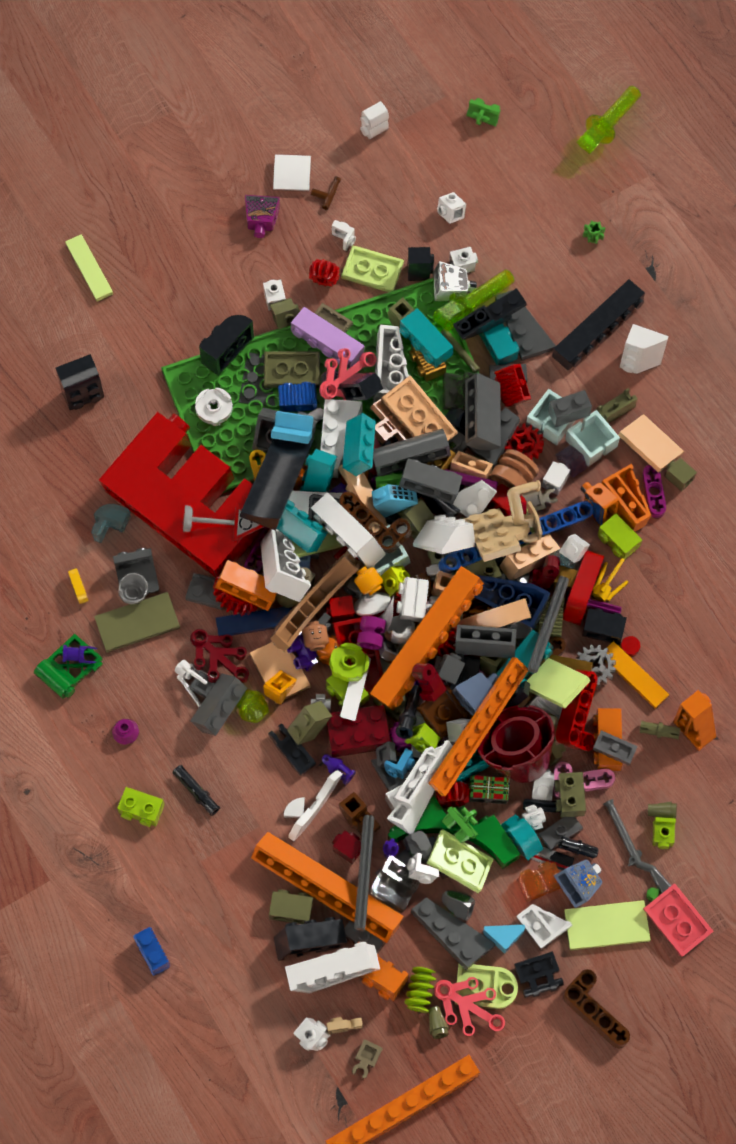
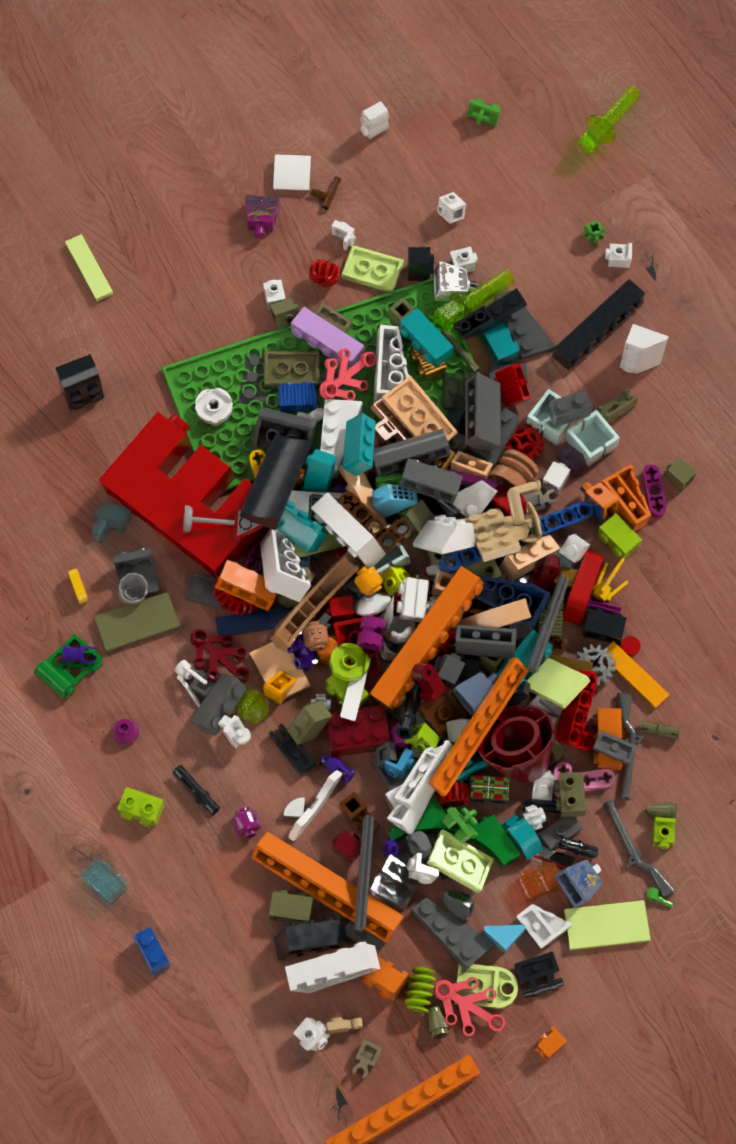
(104, 881): none -> clear light blue brick
(226, 342): black brick -> none
(234, 730): none -> white hips
(246, 822): none -> magenta head
(292, 427): medium azure panel -> none
(361, 386): black brick -> none
(550, 1044): none -> orange brick
(599, 1012): reddish brown beam -> none
(619, 255): none -> white brick
(624, 703): none -> dark grey piece
(650, 443): light nougat tile -> none
(678, 920): coral plate -> none
(696, 720): orange wedge -> none

